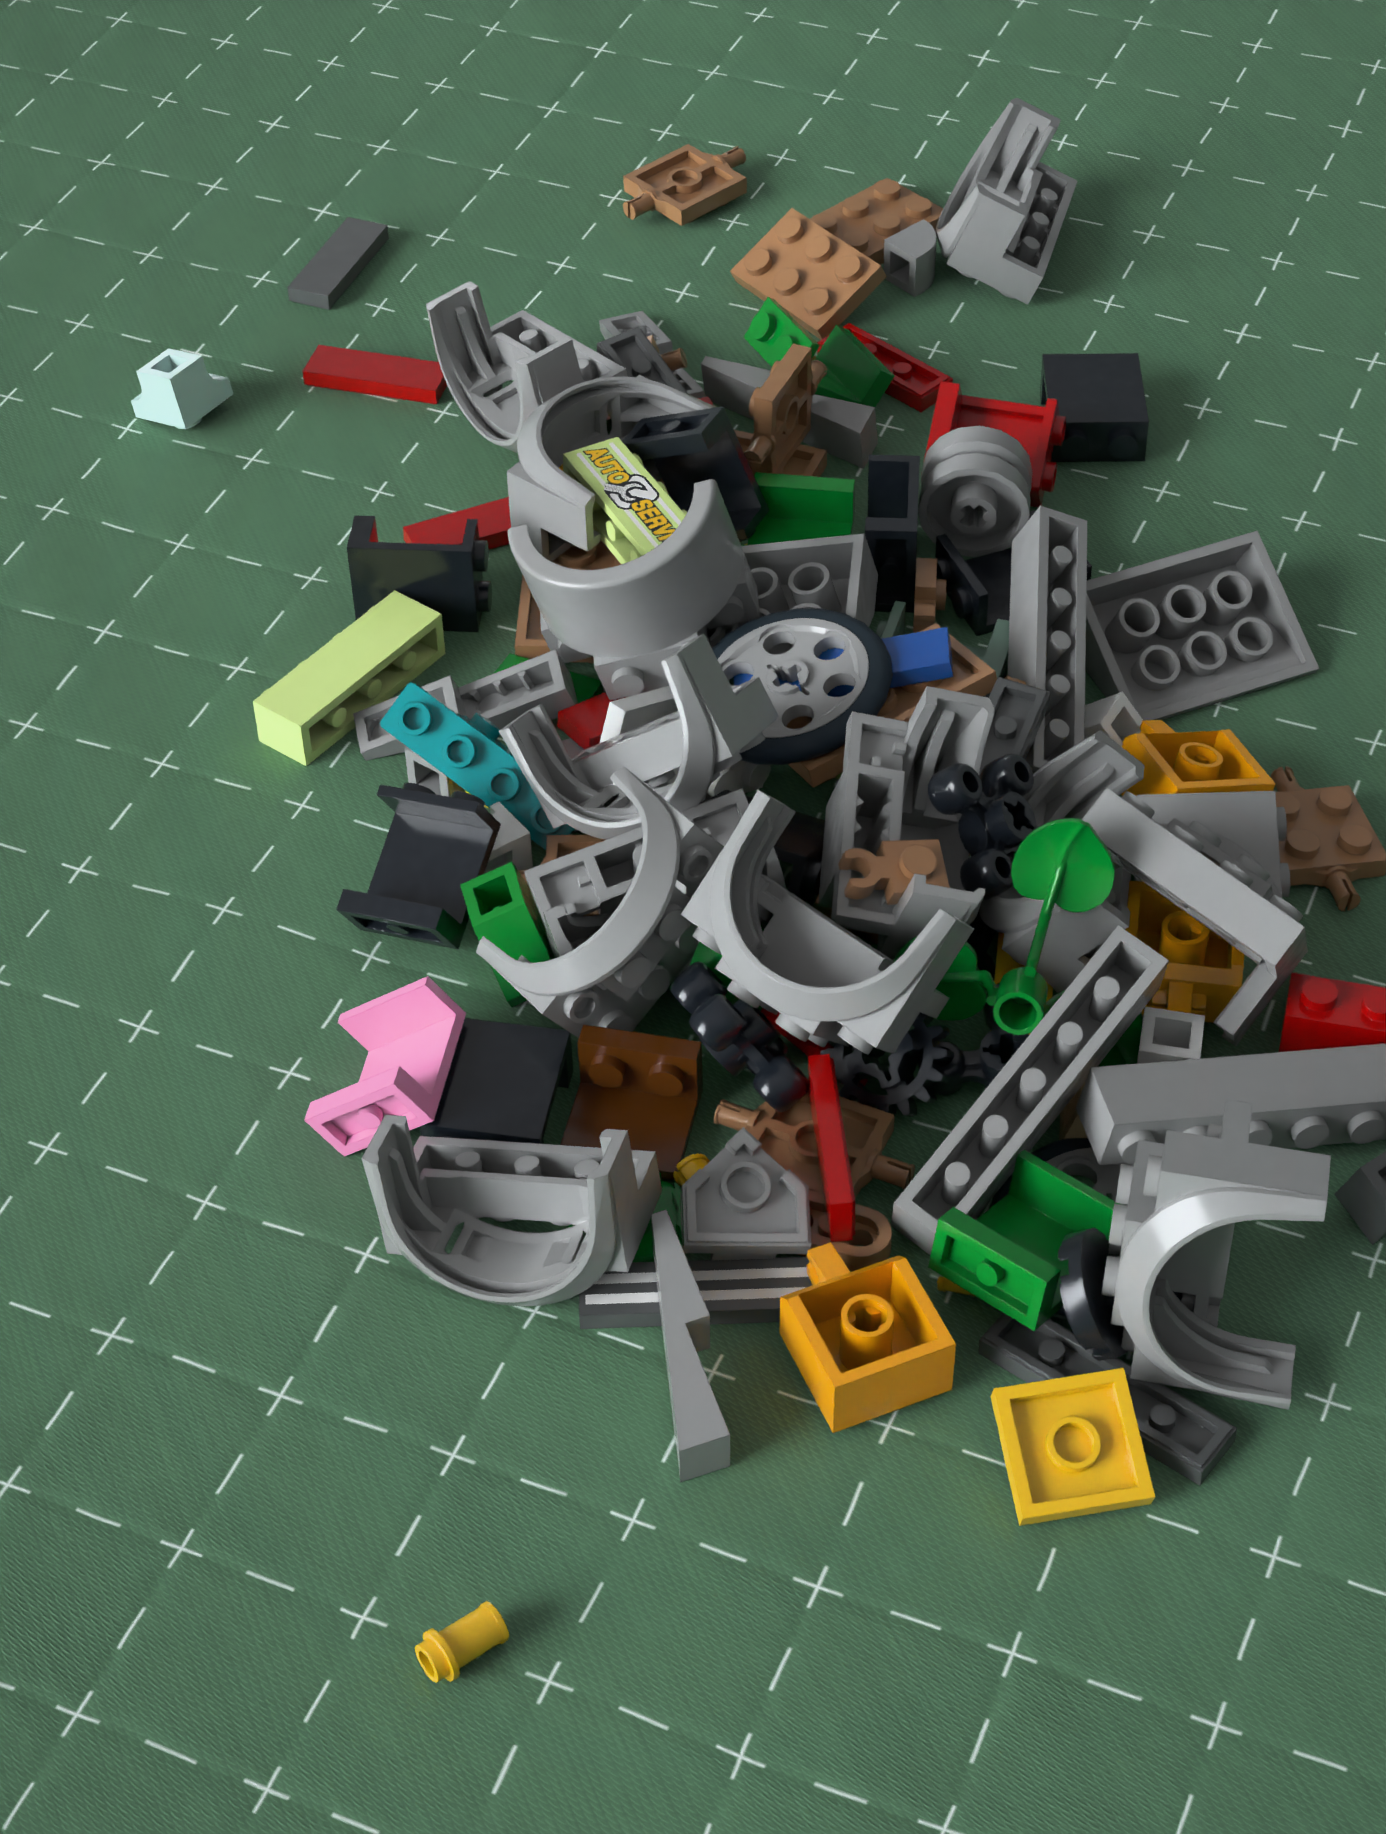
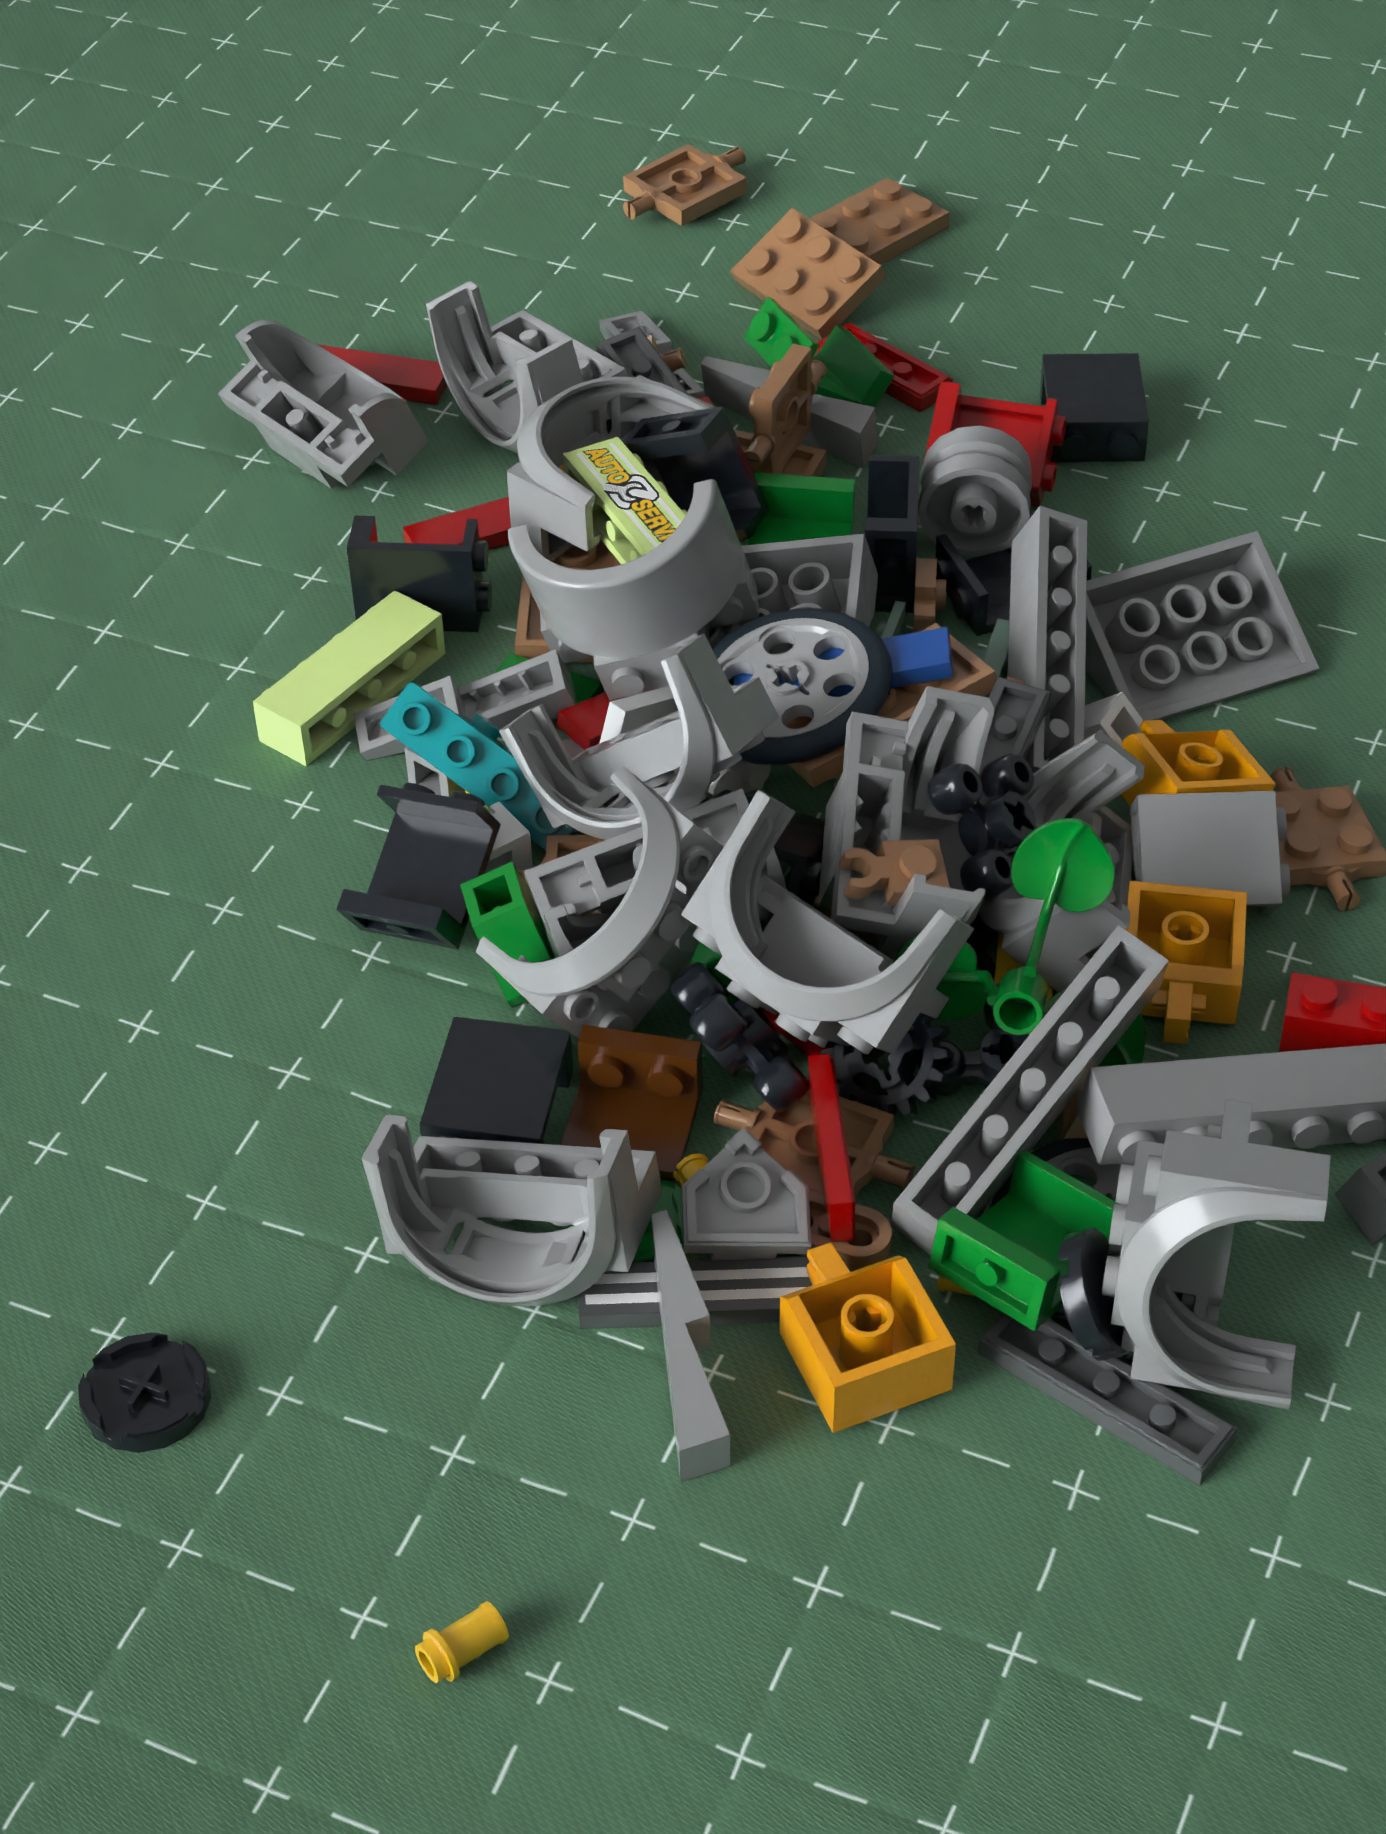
(144, 1392): none -> black tile
(178, 390): light aqua brick -> none
(320, 407): none -> light grey piece
(338, 263): dark grey tile -> none
(408, 1060): bright pink panel -> none
(911, 258): light grey brick -> none
(1007, 205): light grey piece -> none
(1072, 1446): yellow hinge -> none
(1170, 1036): white brick -> none
(1214, 885): light grey piece -> none

